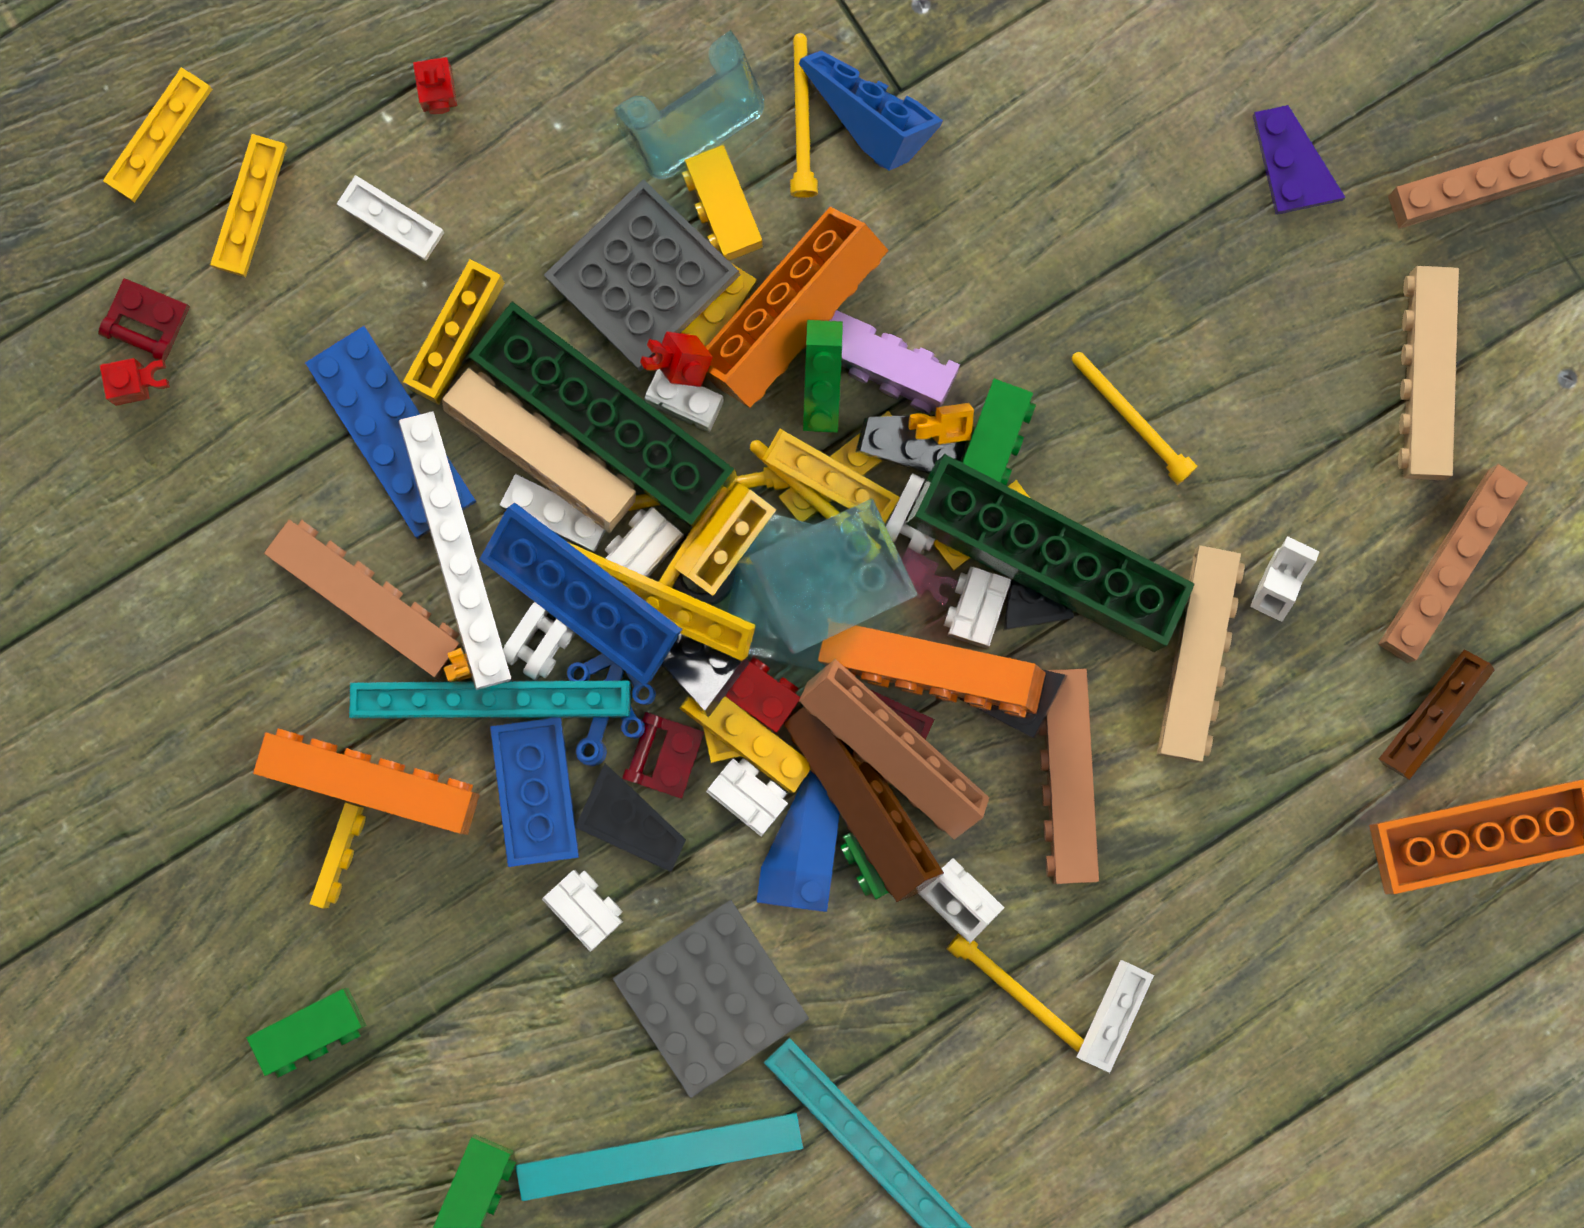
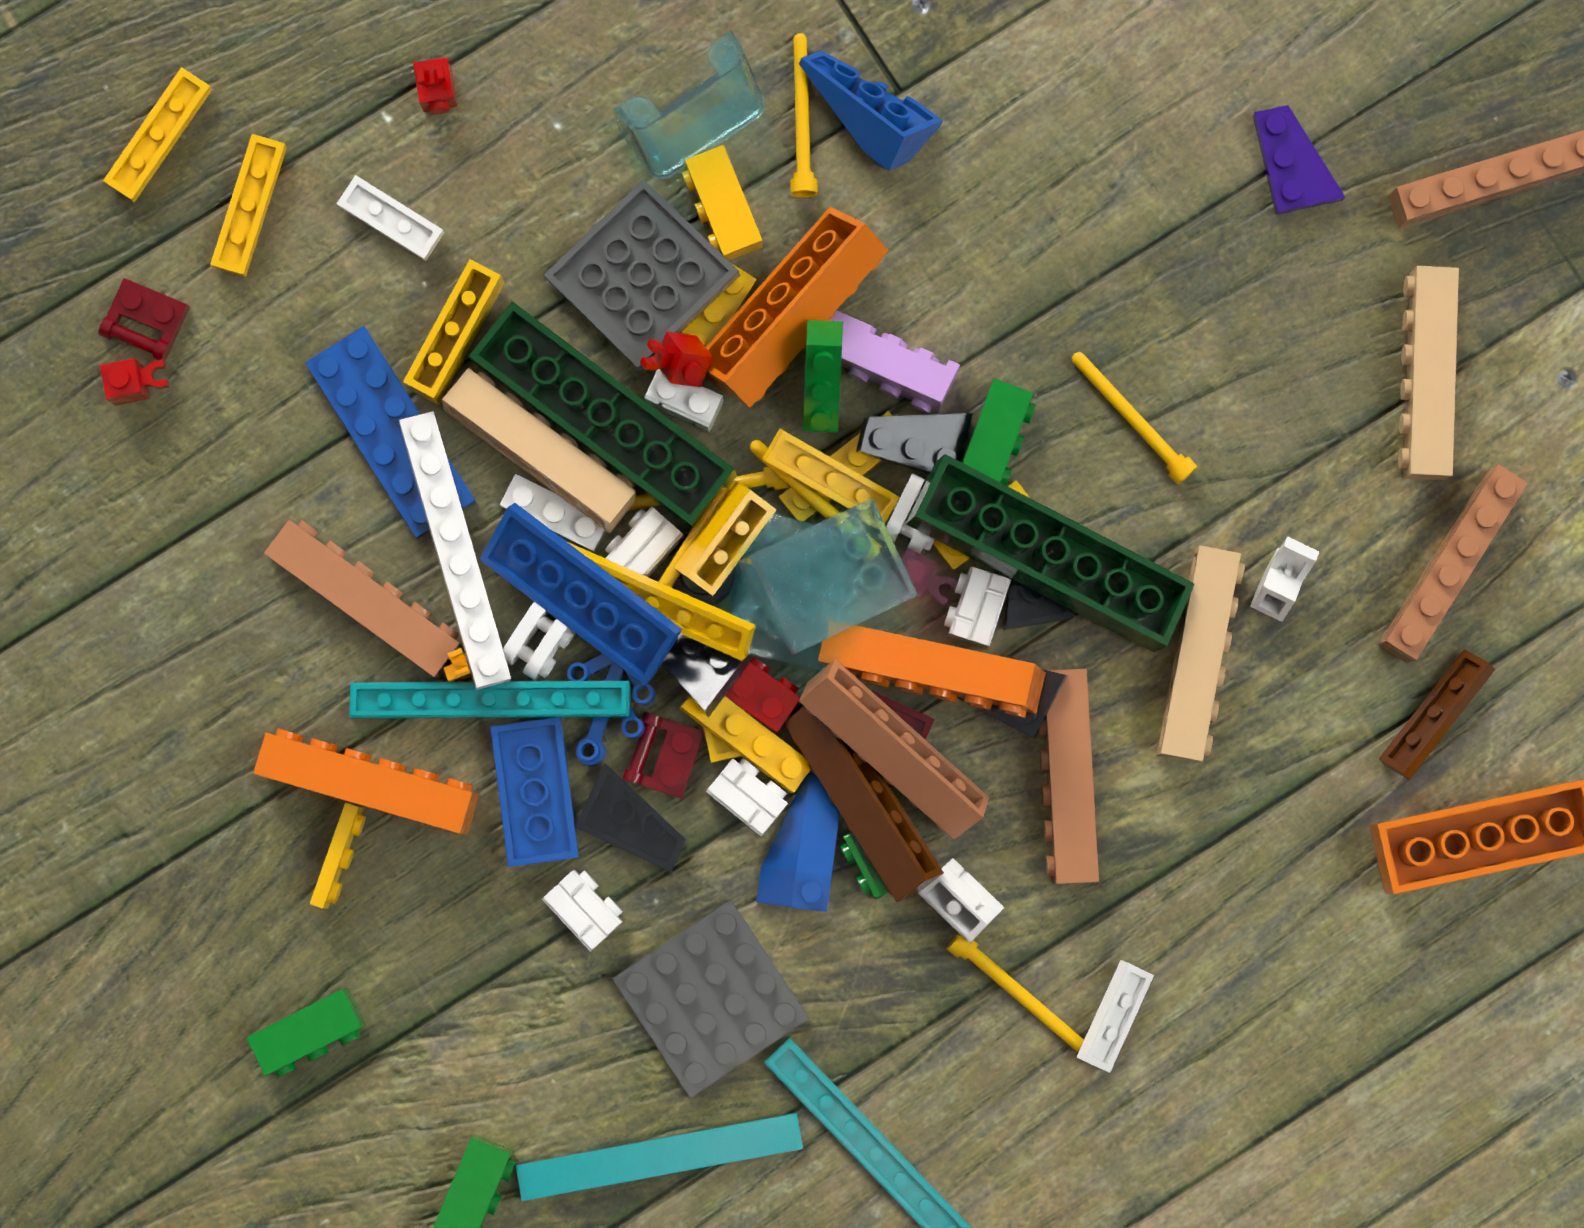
(949, 424): light orange plate -> none

